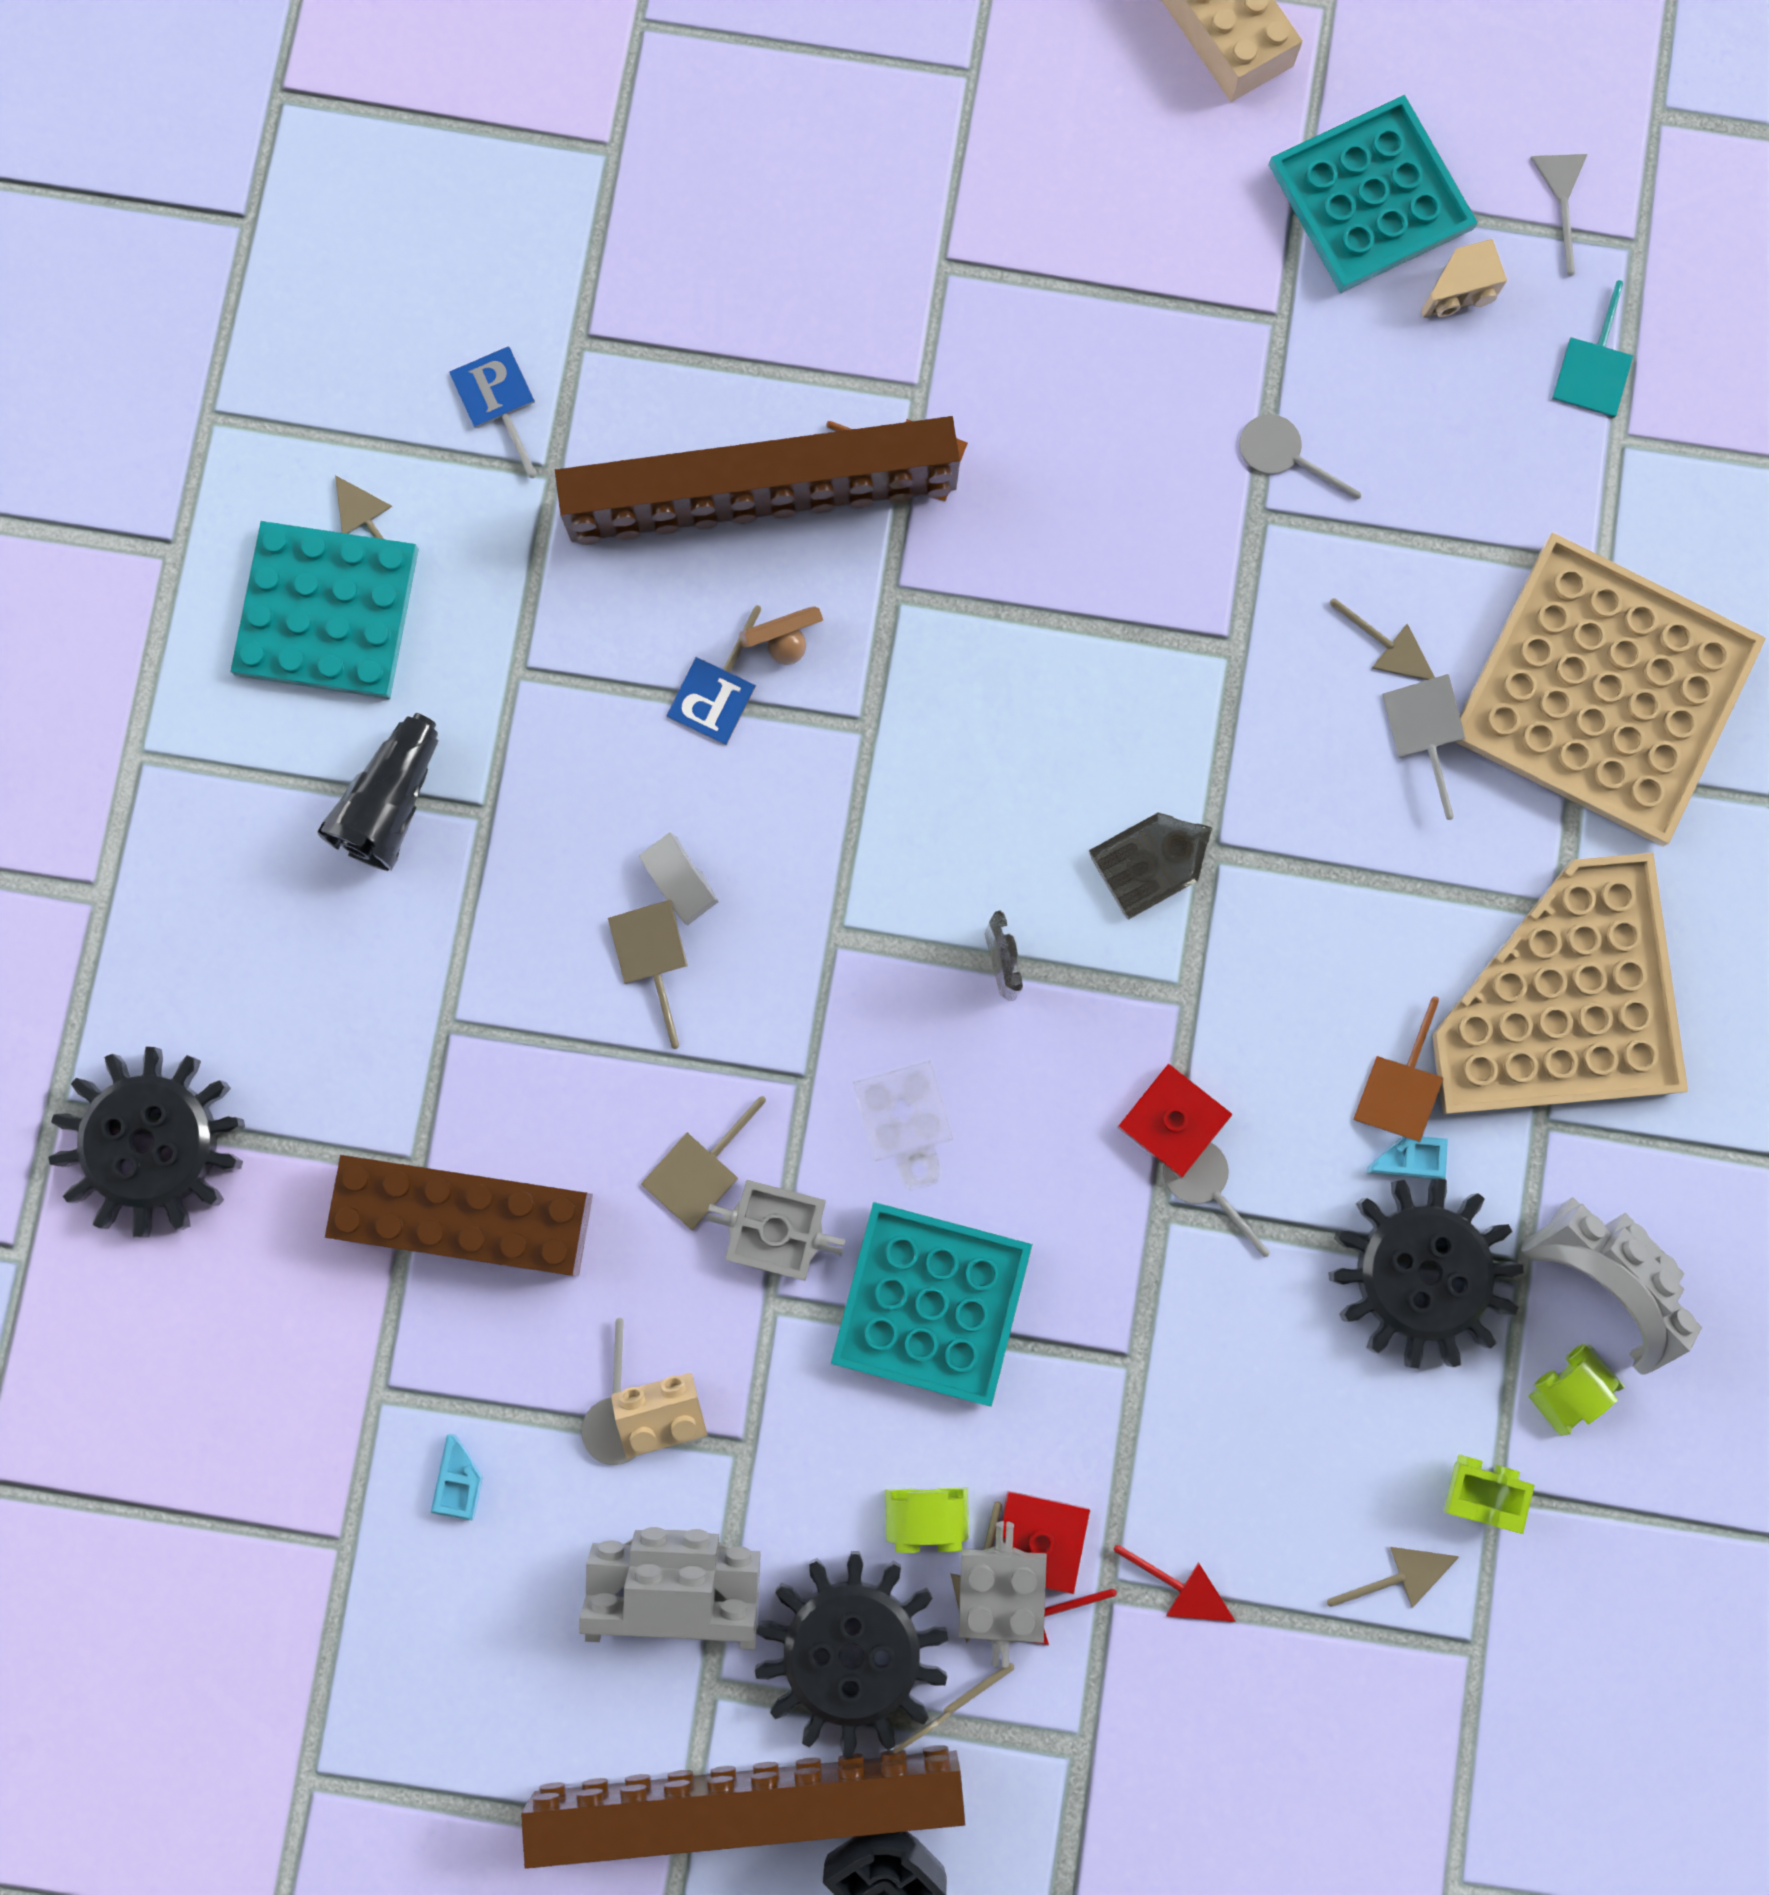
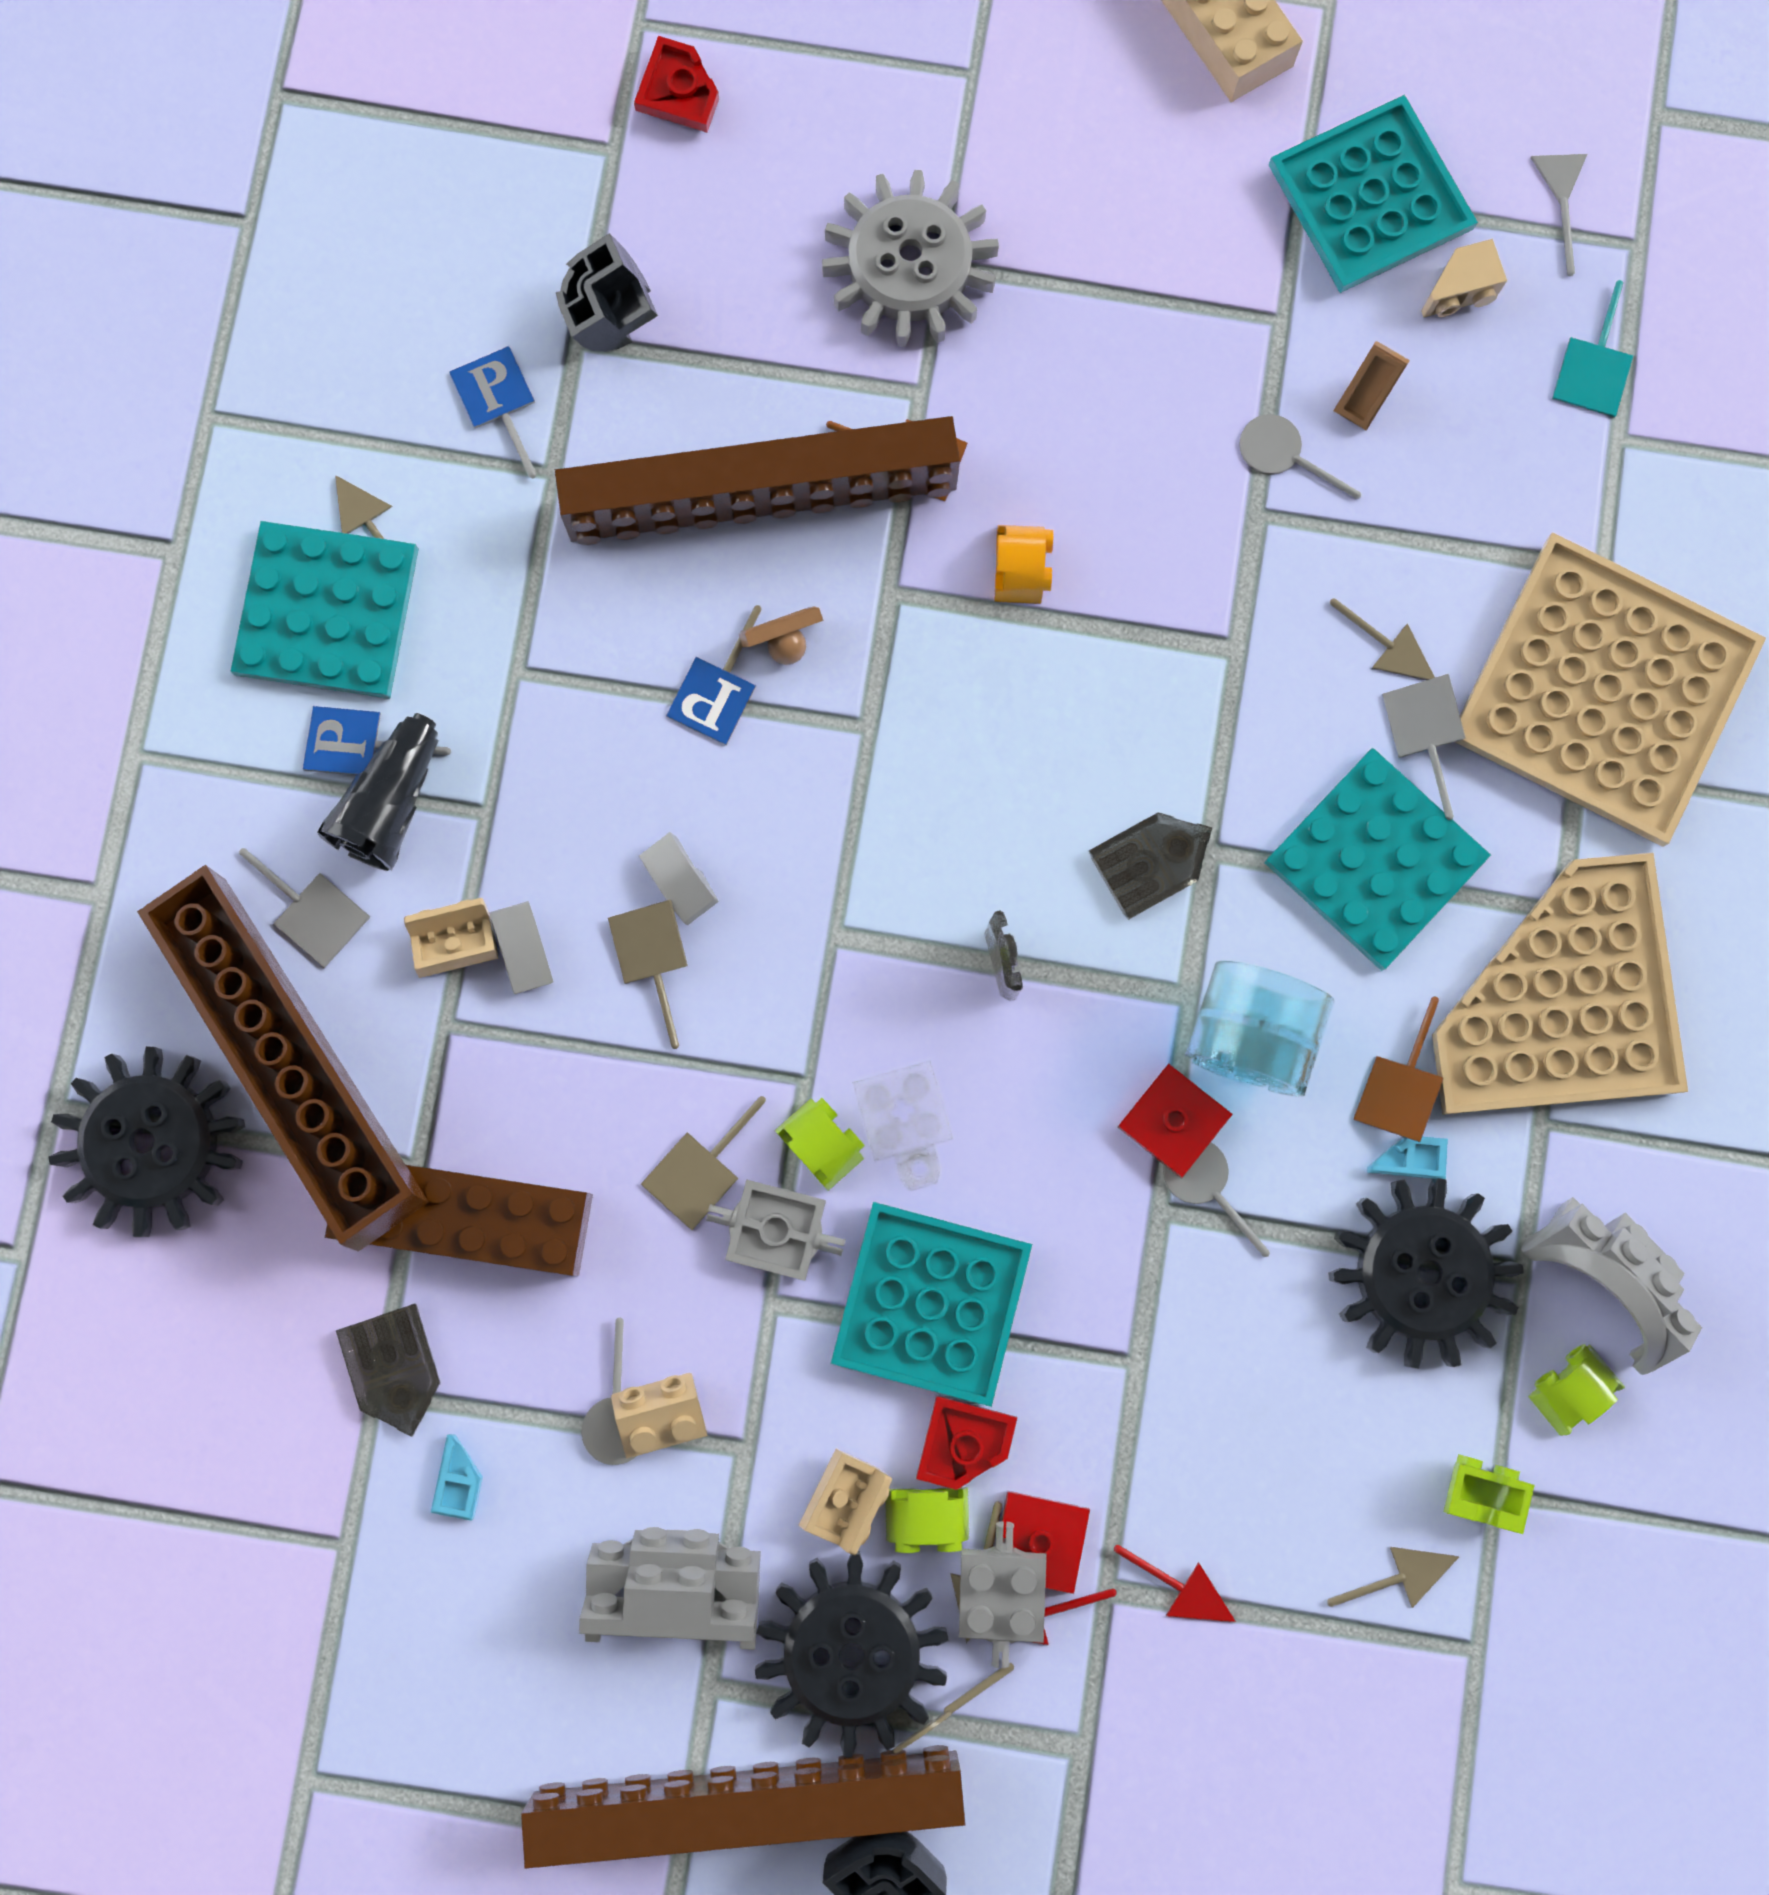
(282, 1059): none -> reddish brown brick
(319, 918): none -> light grey piece
(344, 740): none -> blue piece
(391, 1367): none -> clear smoke tile
(451, 937): none -> tan bracket
(521, 947): none -> light grey slope
(604, 296): none -> black brick
(677, 86): none -> red plate
(821, 1143): none -> lime cylinder
(846, 1501): none -> tan bracket
(901, 289): none -> light grey gear
(963, 1442): none -> red plate
(1021, 563): none -> light orange cylinder
(1260, 1027): none -> clear light blue brick
(1371, 385): none -> medium nougat tile
(1377, 859): none -> teal plate

